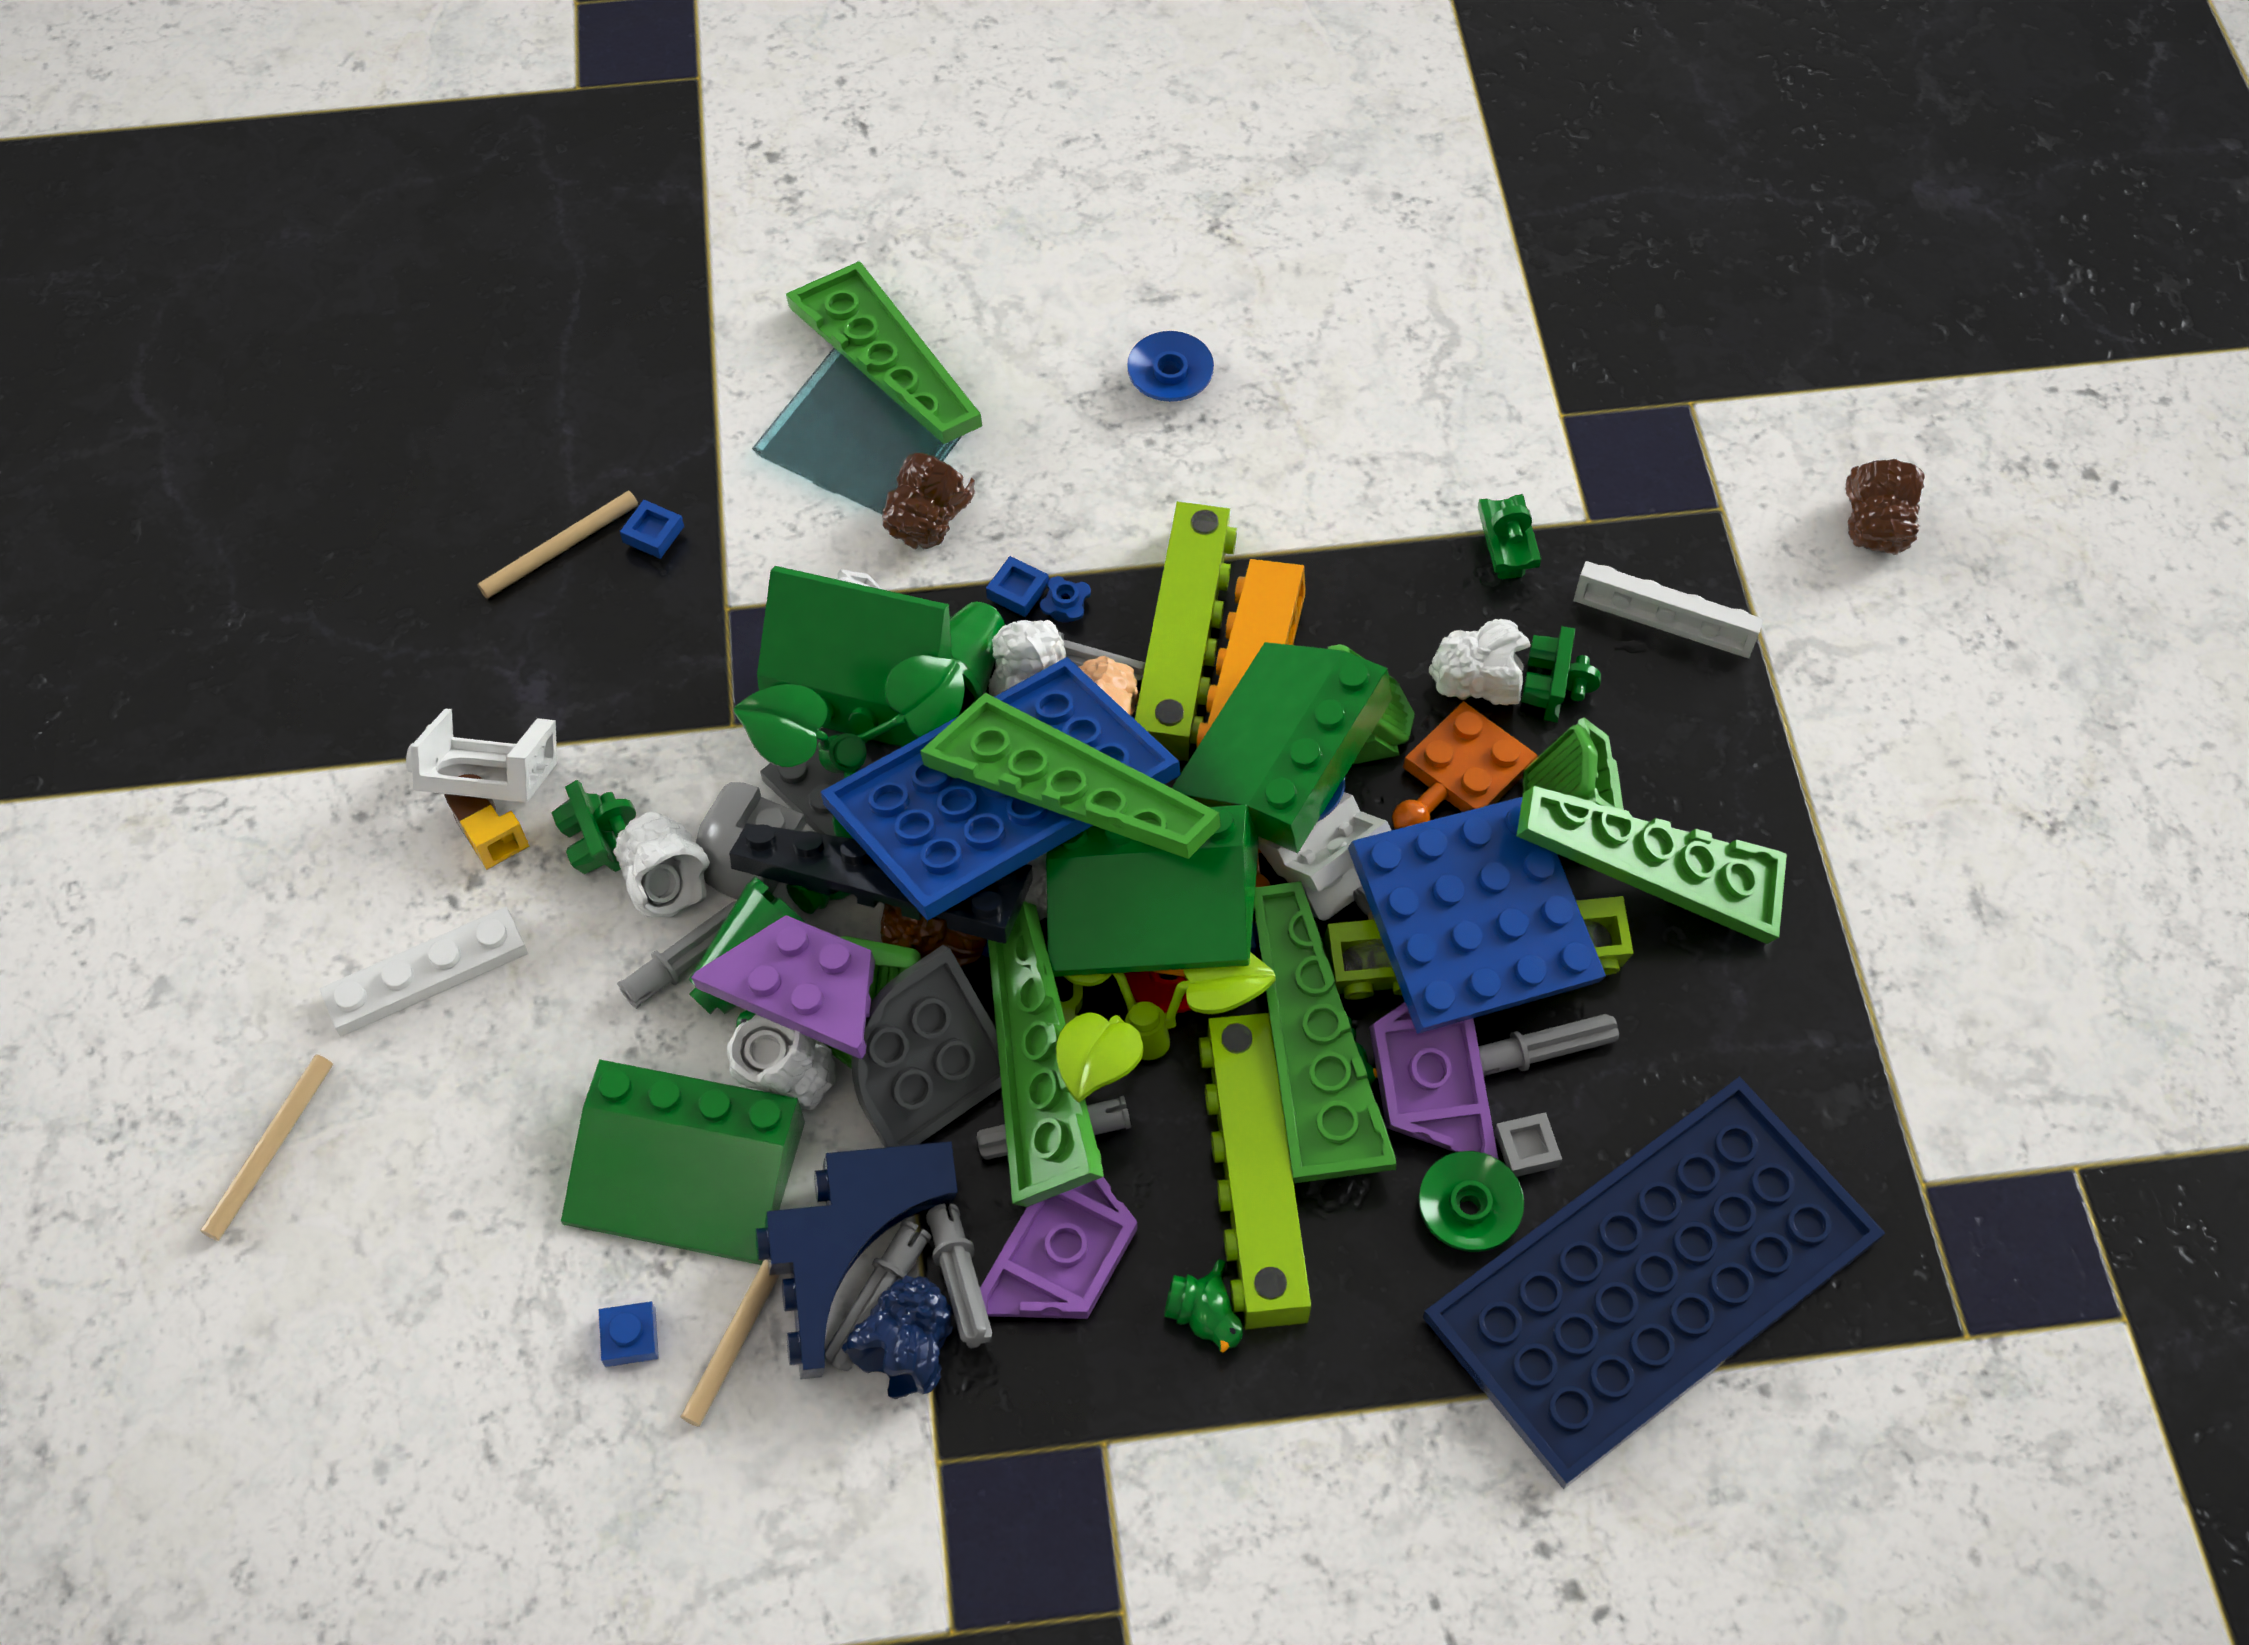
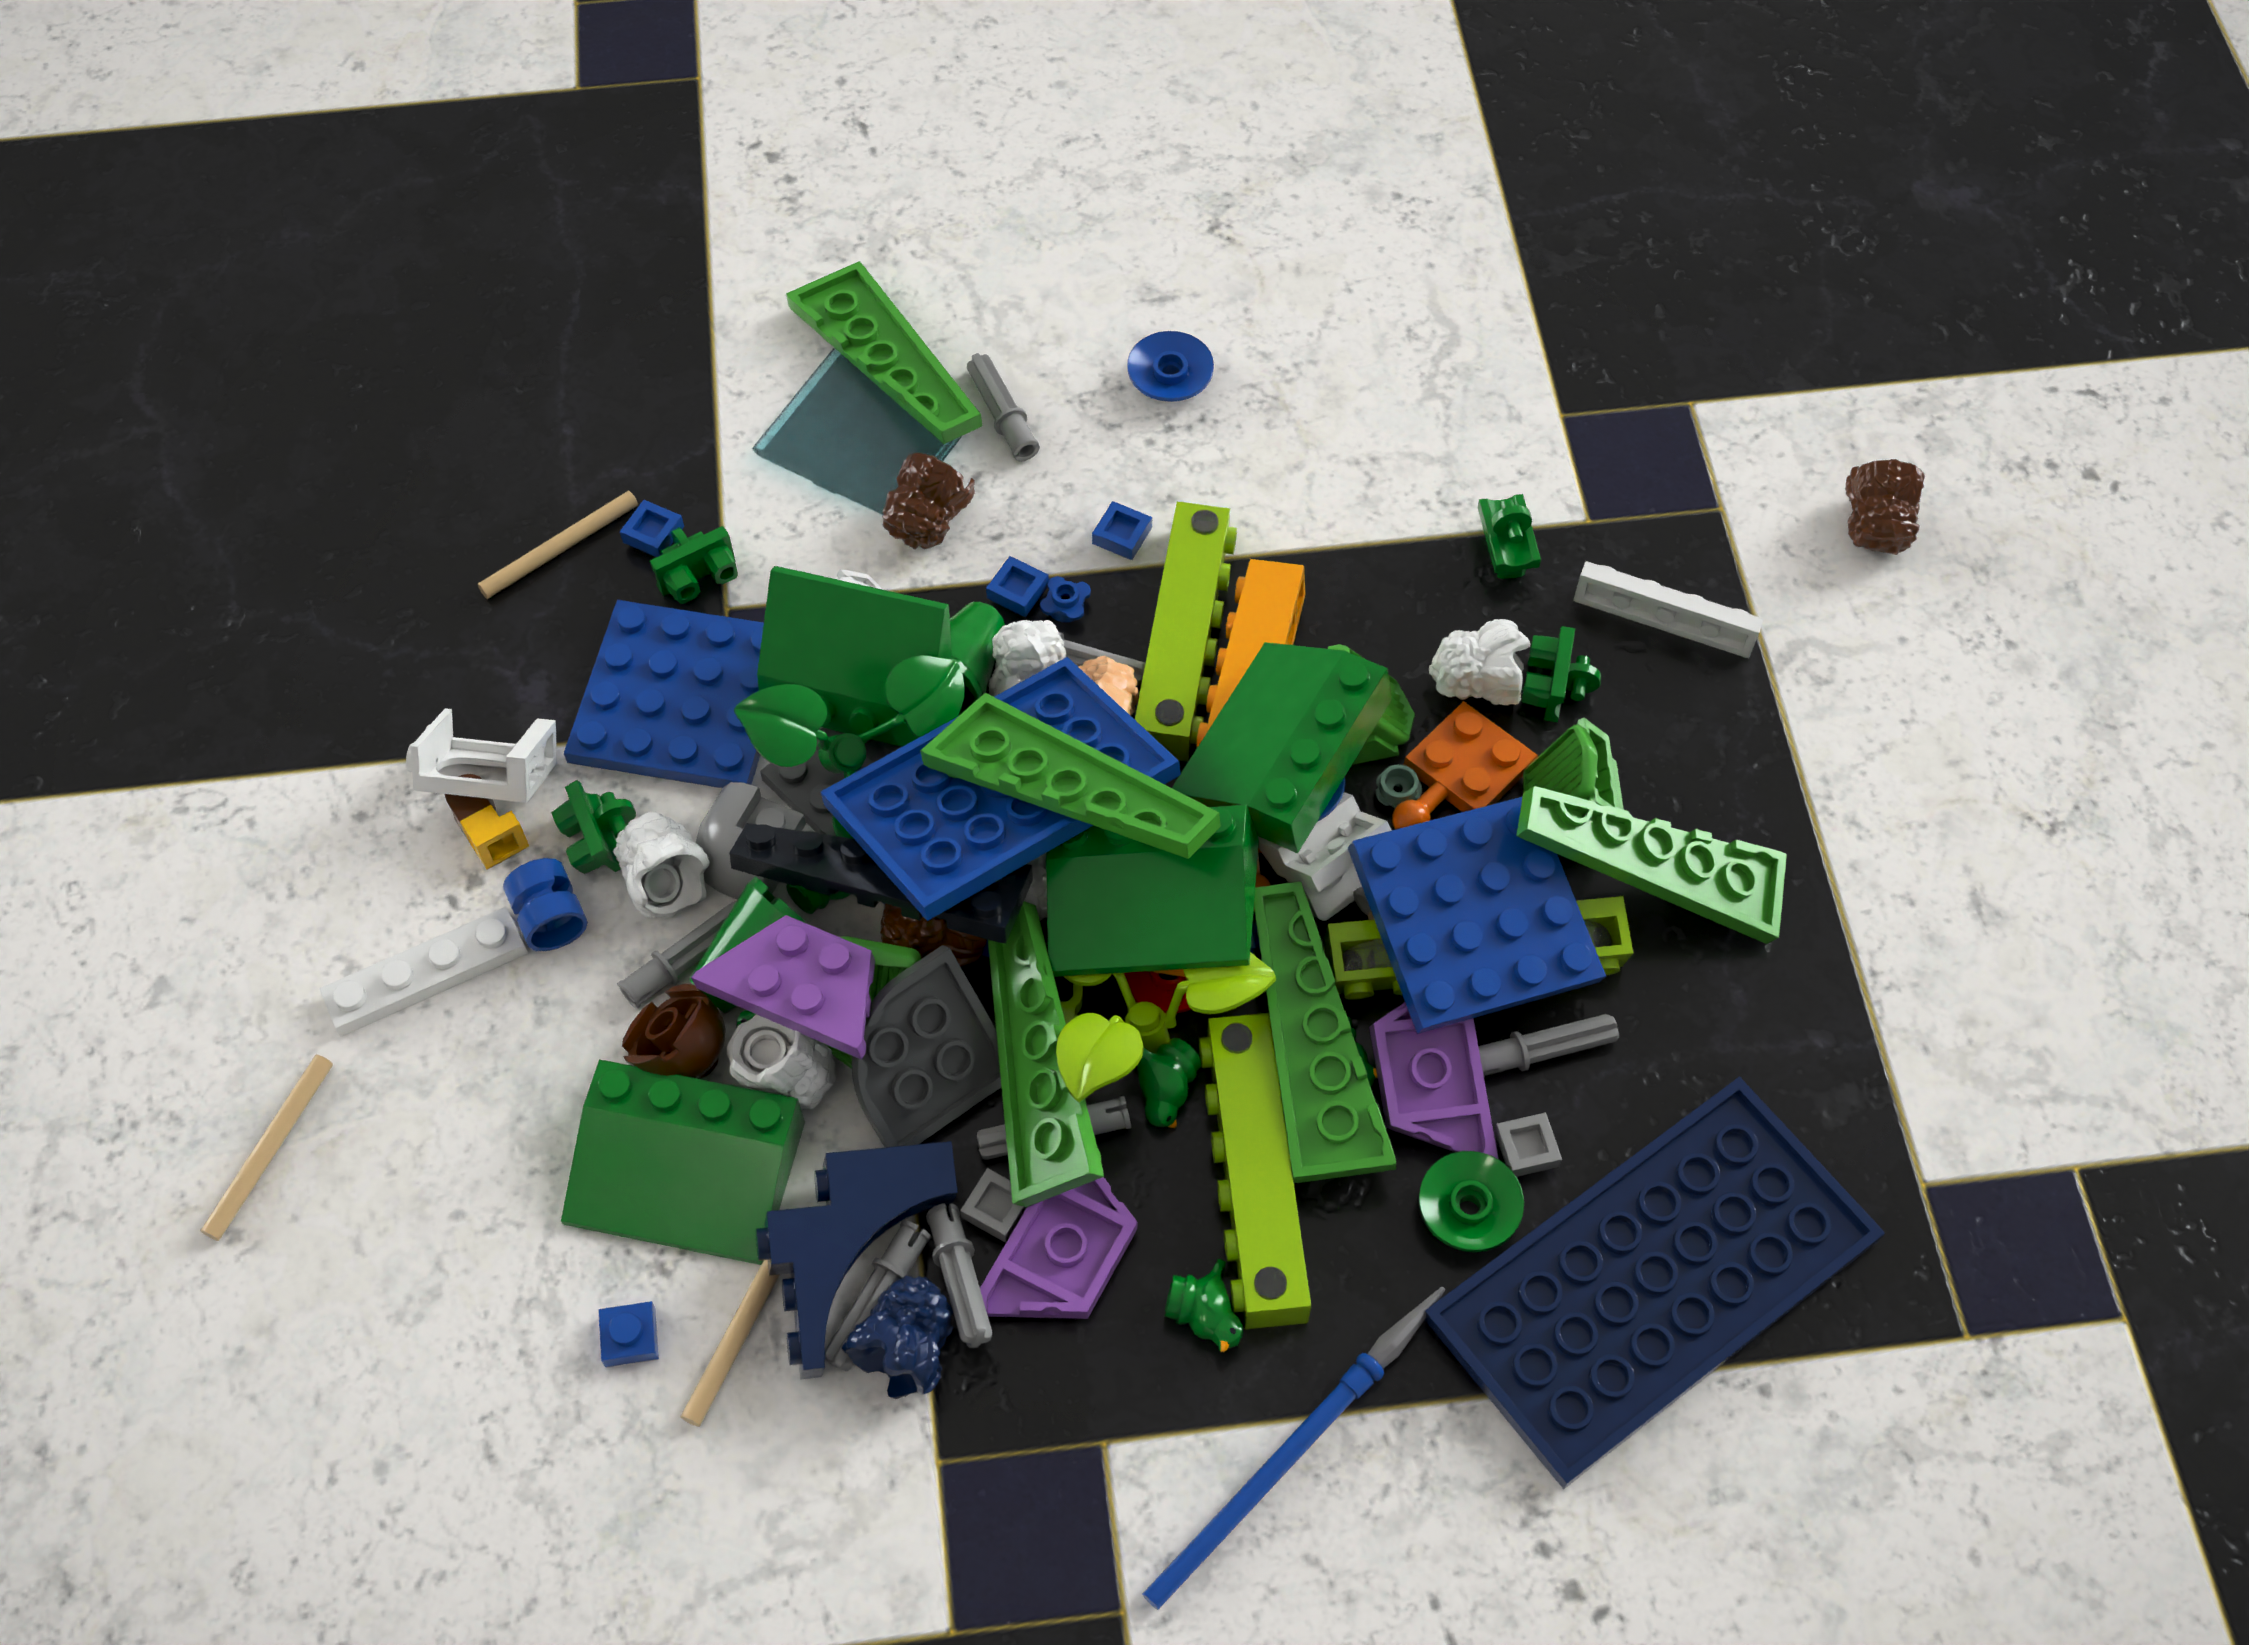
(545, 904): none -> blue wheel
(669, 696): none -> blue plate
(678, 1036): none -> reddish brown cylinder
(692, 559): none -> green hips
(992, 1207): none -> light grey plate
(1009, 418): none -> light grey axle
(1122, 530): none -> blue plate
(1165, 1079): none -> green animal
(1350, 1387): none -> blue piece
(1401, 777): none -> sand green plate

